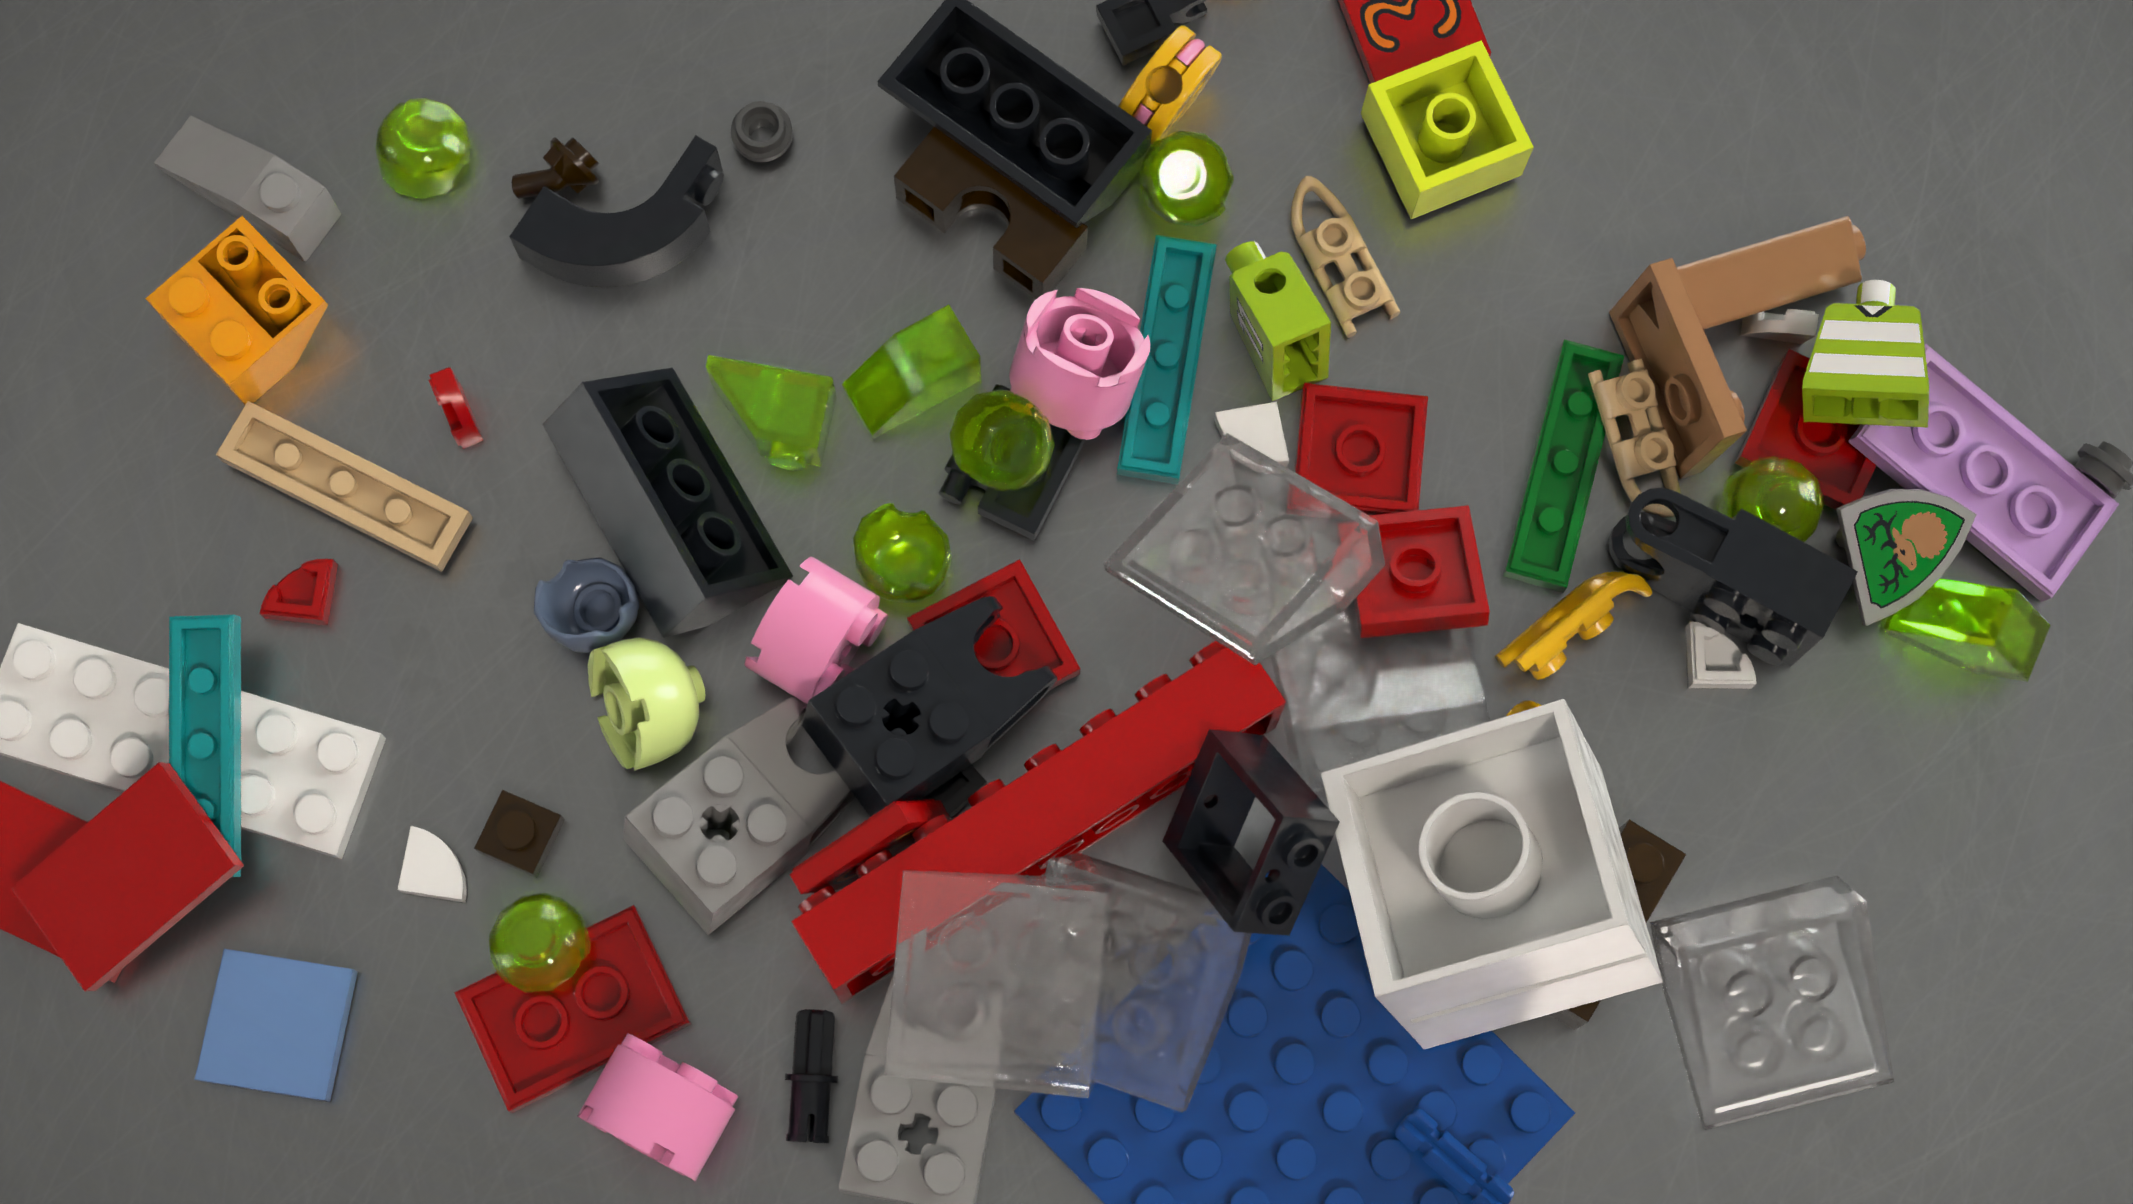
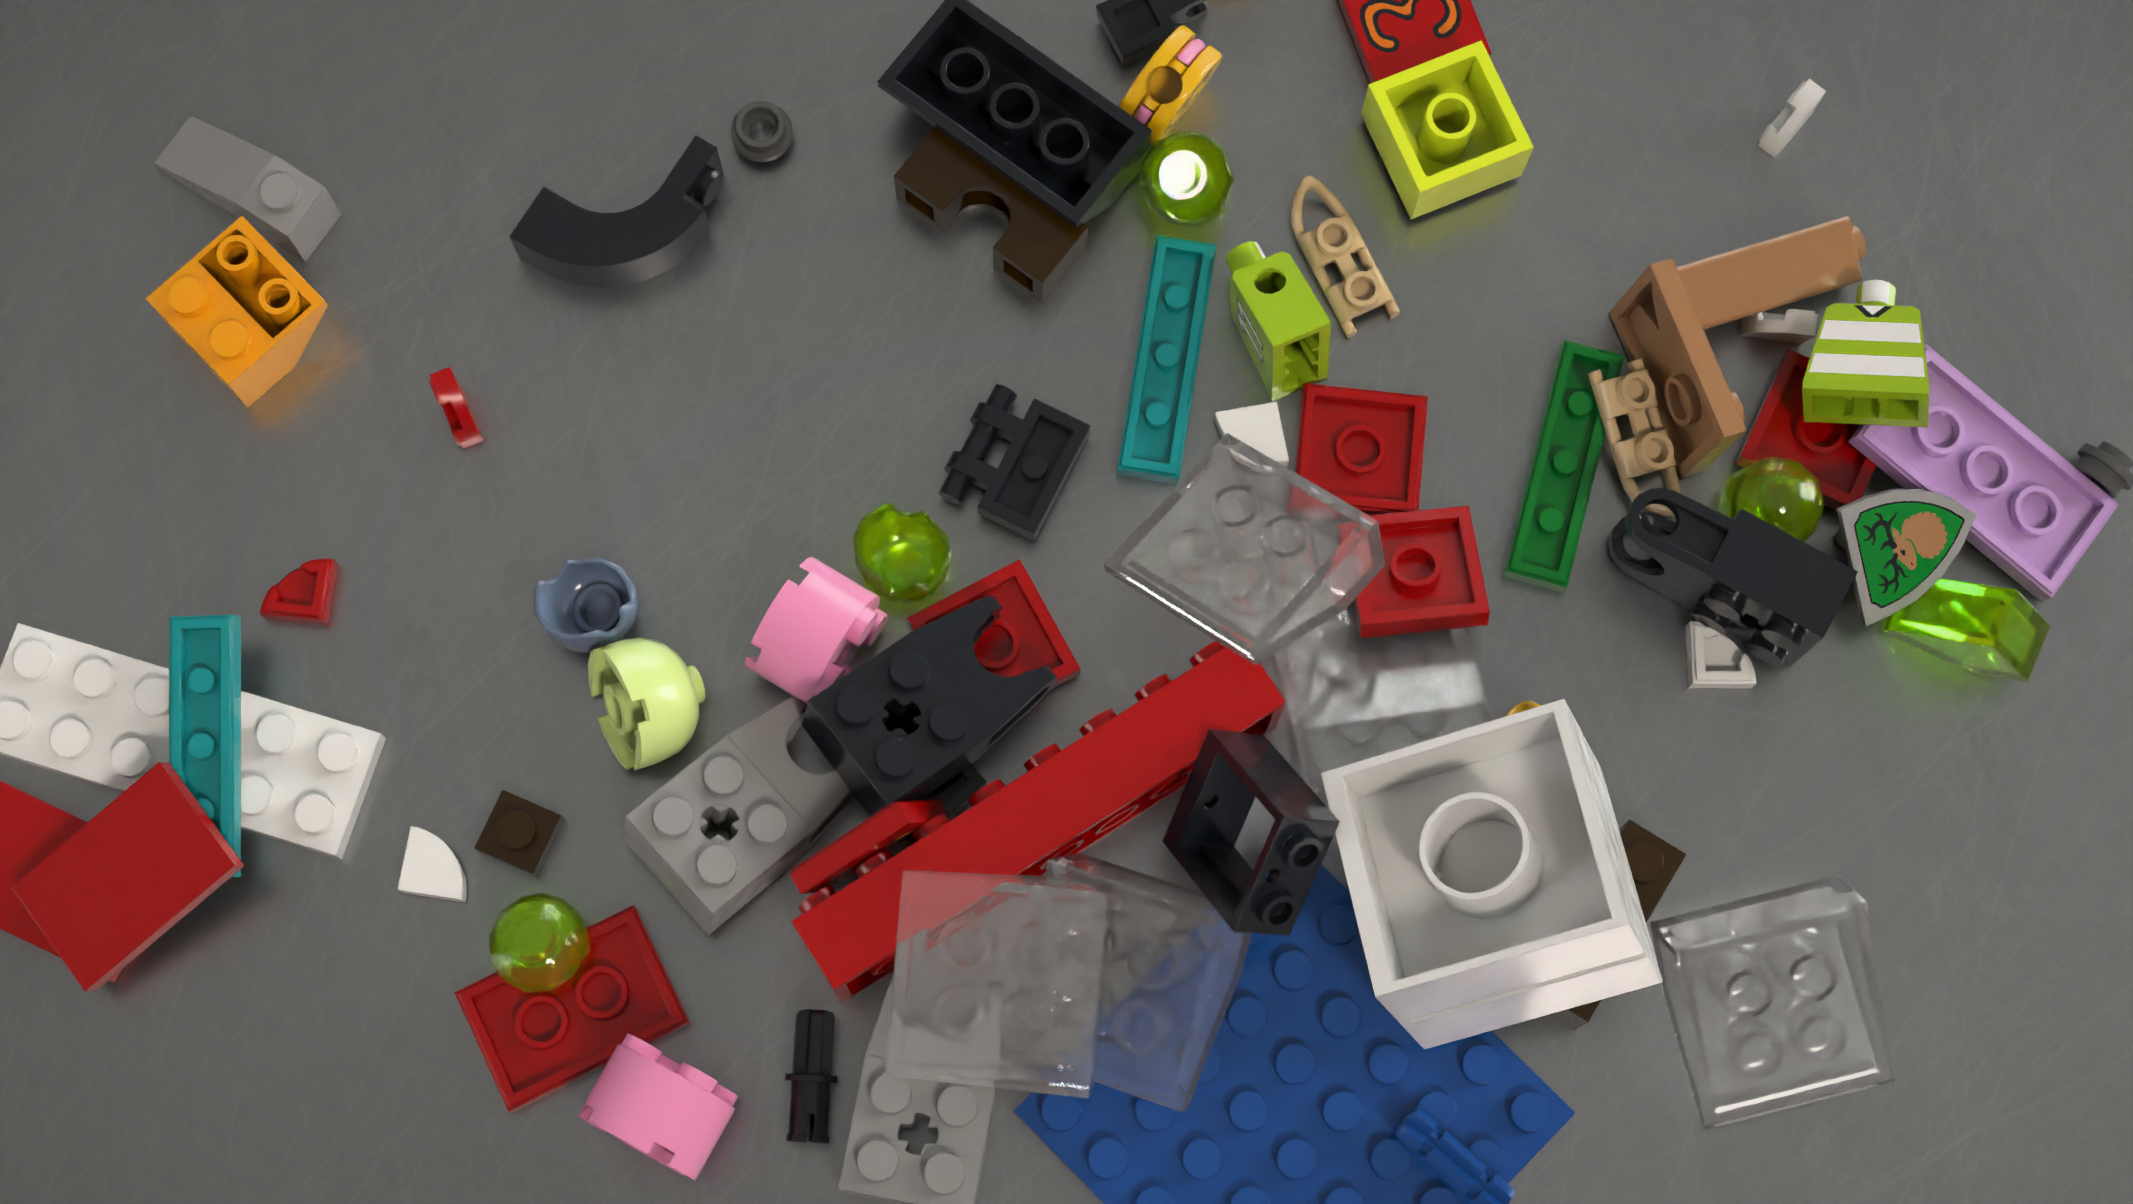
(276, 1025): medium blue tile -> none
(344, 486): tan plate -> none
(422, 147): clear neon green hair -> none
(568, 165): dark brown plate -> none
(666, 499): black slope -> none
(777, 409): clear neon green slope -> none
(914, 372): clear neon green slope -> none
(1001, 440): clear neon green hair -> none
(1080, 360): bright pink brick -> none
(1580, 612): yellow piece -> none
(1792, 117): none -> white tile

